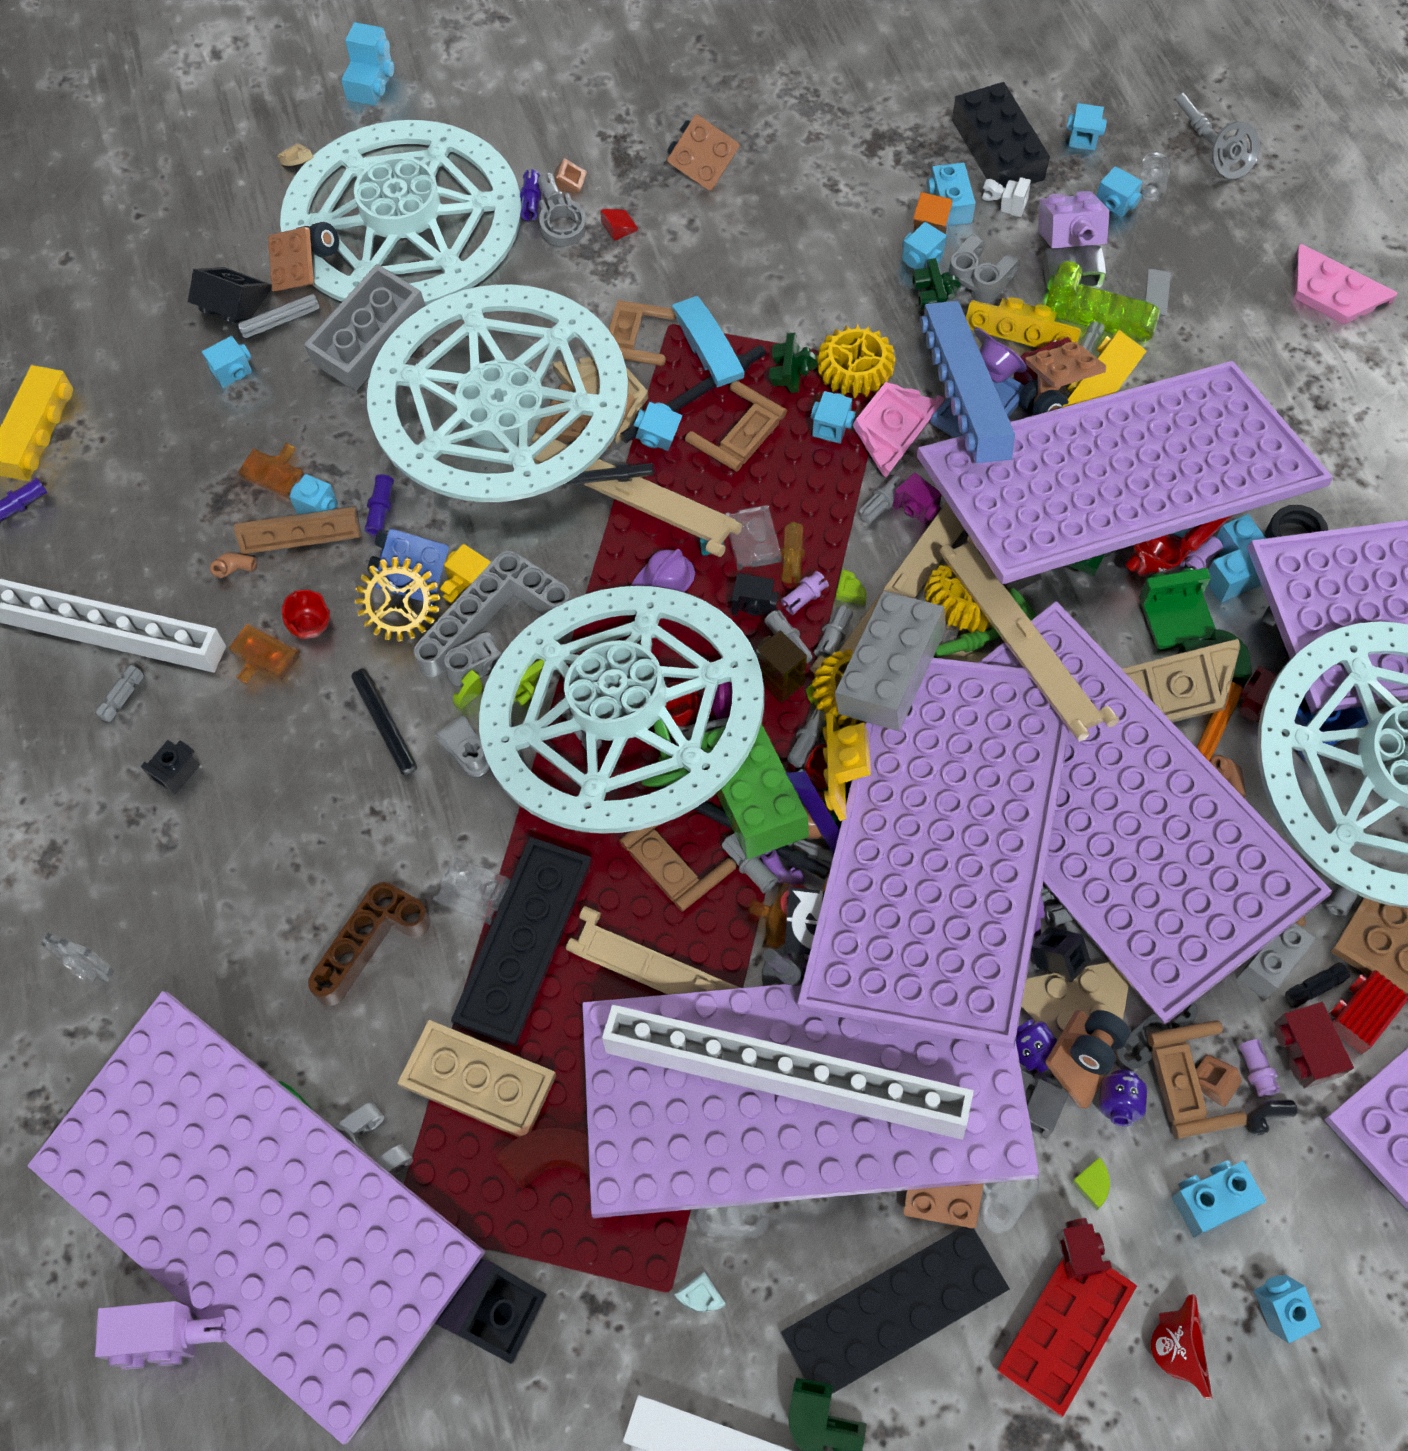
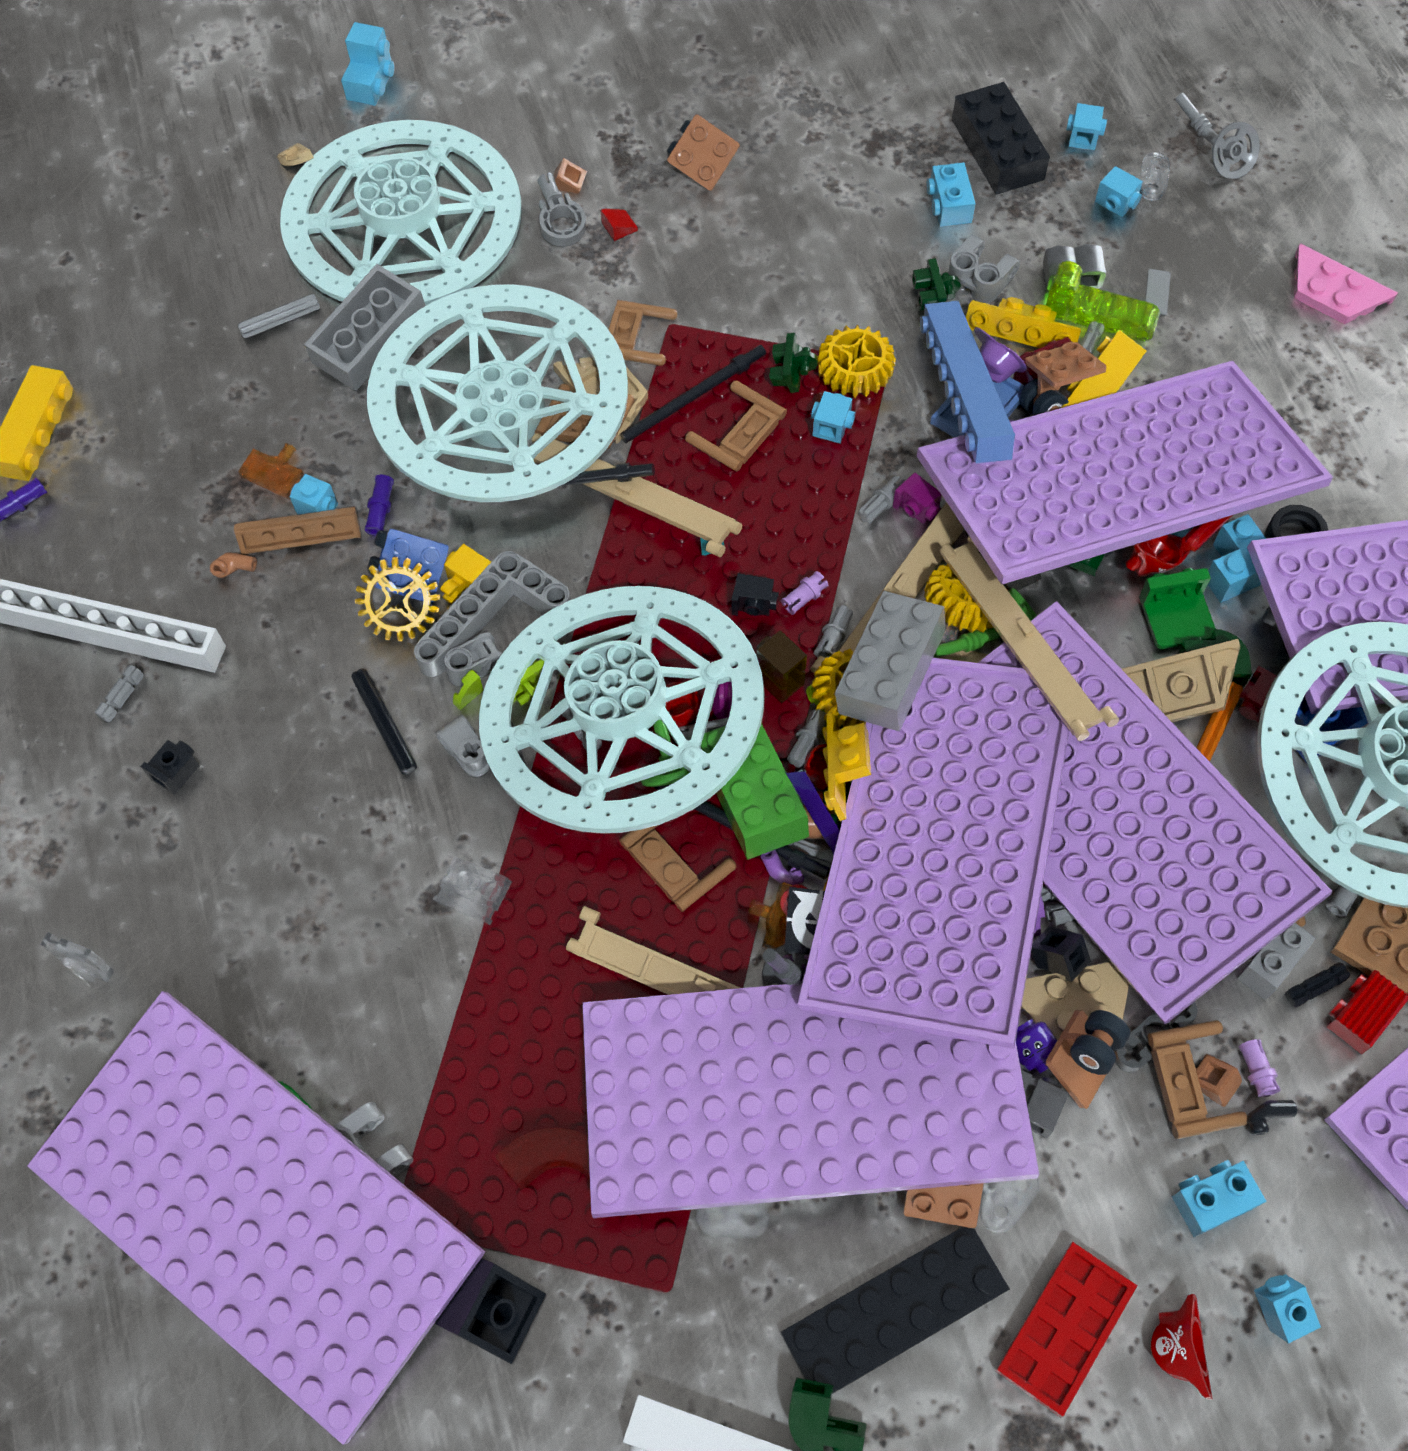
(152, 1334): lavender brick -> none
(227, 293): black slope -> none
(228, 361): medium azure brick -> none
(262, 654): clear orange plate -> none
(292, 254): nougat plate -> none
(305, 614): red hair -> none
(365, 945): reddish brown beam -> none
(477, 1079): tan plate -> none
(522, 942): black plate -> none
(530, 195): dark purple pin -> none
(657, 425): medium azure brick -> none
(667, 570): medium lavender piece -> none
(700, 1295): light aqua tile -> none
(708, 341): medium azure slope -> none
(753, 867): light grey axle -> none
(757, 541): clear plate -> none
(777, 622): light grey axle -> none
(788, 1071): white brick -> none
(792, 552): clear yellow axle -> none
(851, 589): lime tile -> none
(893, 423): bright pink wing -> none
(923, 245): medium azure brick -> none
(932, 210): orange panel -> none
(1013, 197): white piece -> none
(1073, 220): lavender brick -> none
(1082, 1249): dark red brick -> none
(1094, 1183): lime tile -> none
(1123, 1098): dark purple head -> none
(1202, 557): lavender pin -> none
(1231, 772): nougat arm -> none
(1312, 1045): dark red brick -> none

